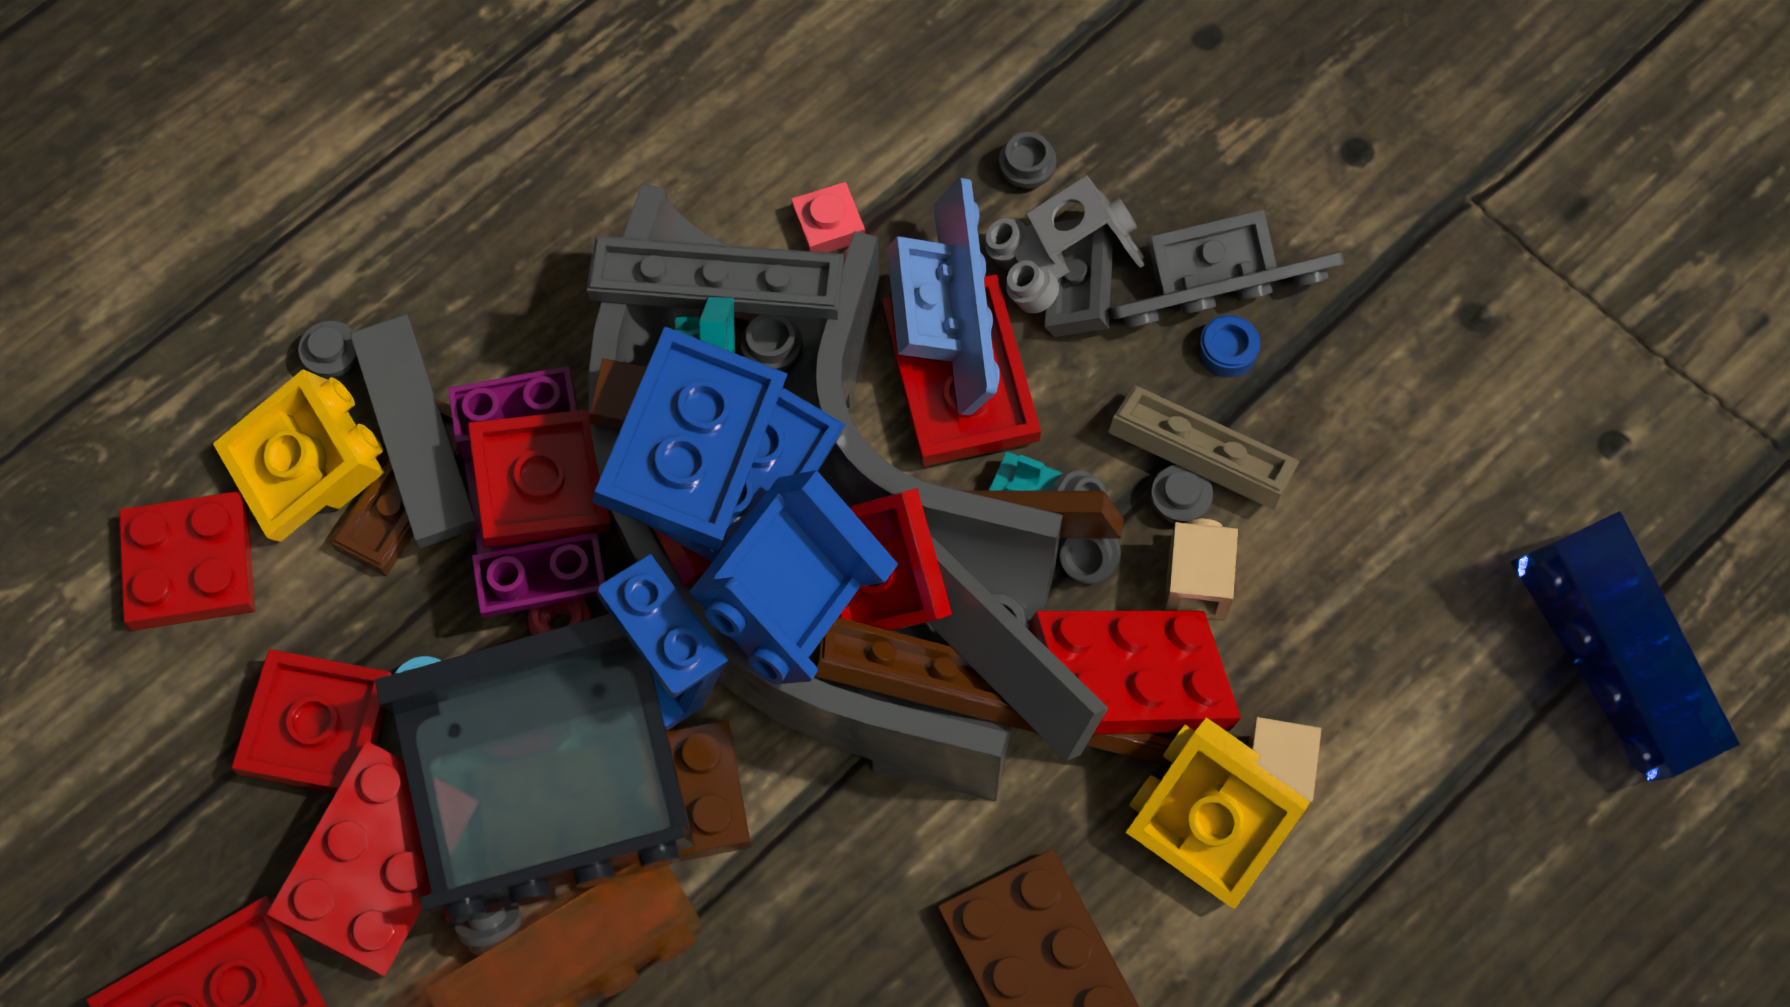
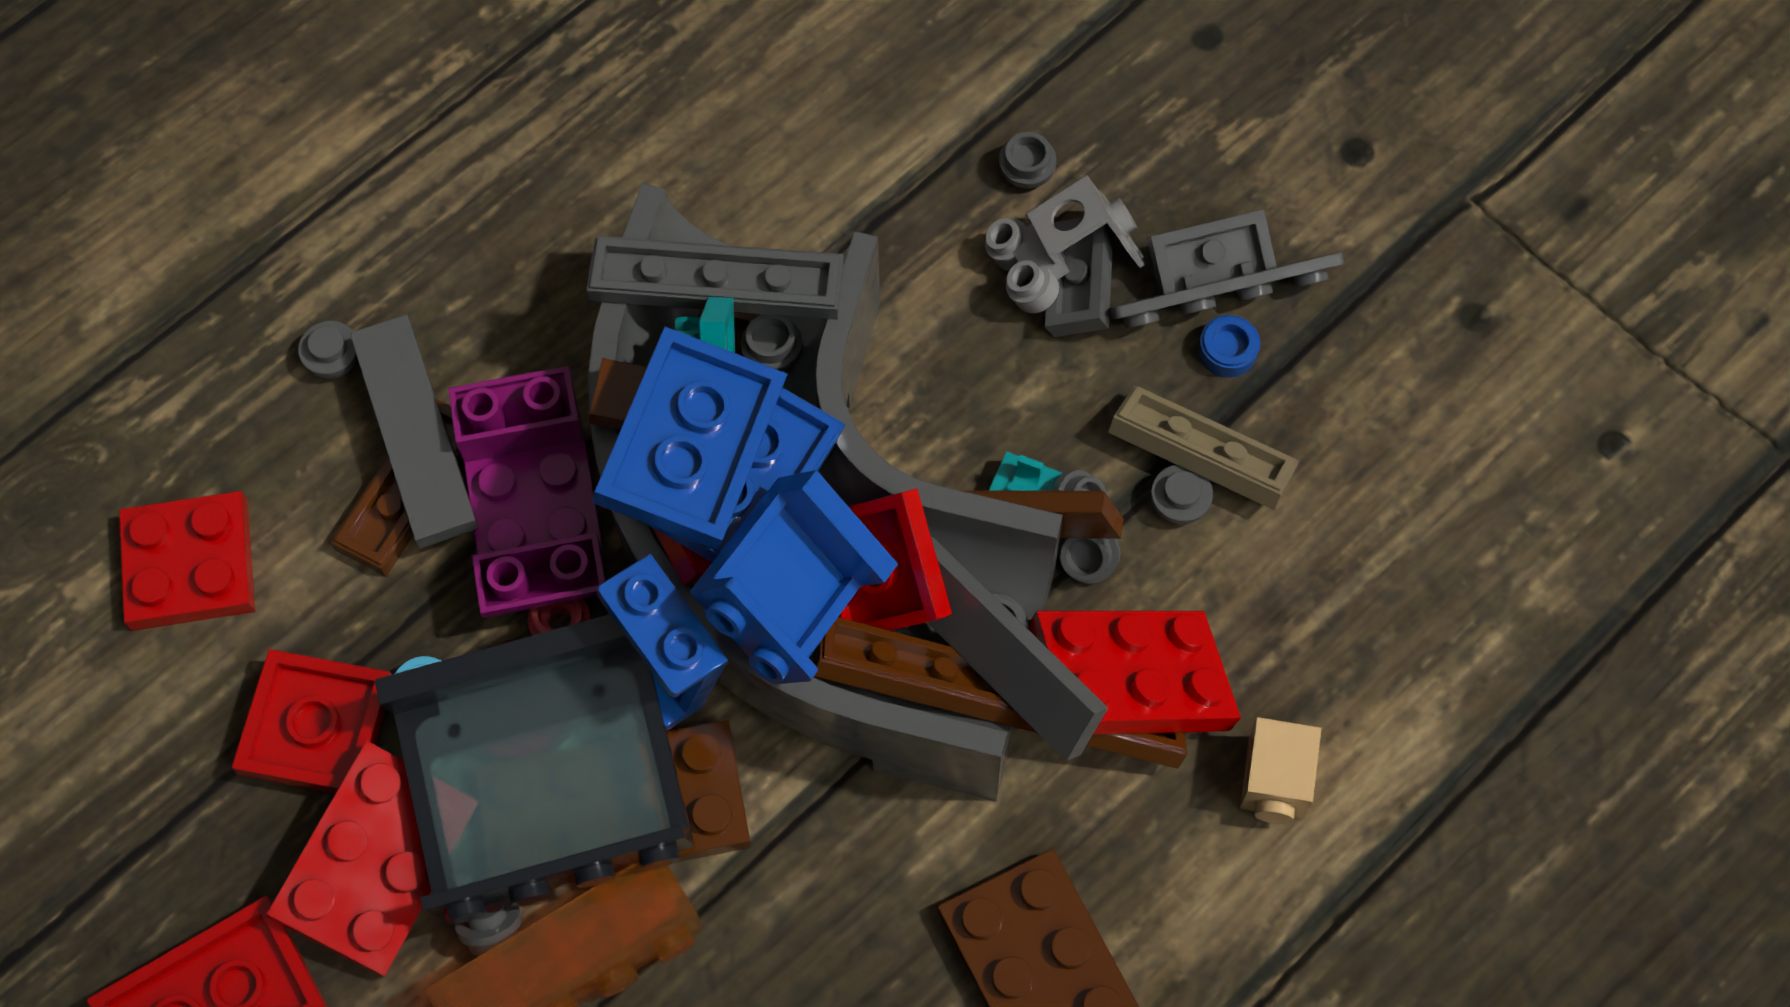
(300, 453): yellow plate -> none
(536, 478): red plate -> none
(827, 218): coral plate -> none
(931, 400): red plate -> none
(943, 298): medium blue bracket -> none
(1201, 568): tan brick -> none
(1215, 812): yellow plate -> none
(1628, 647): clear blue wedge -> none

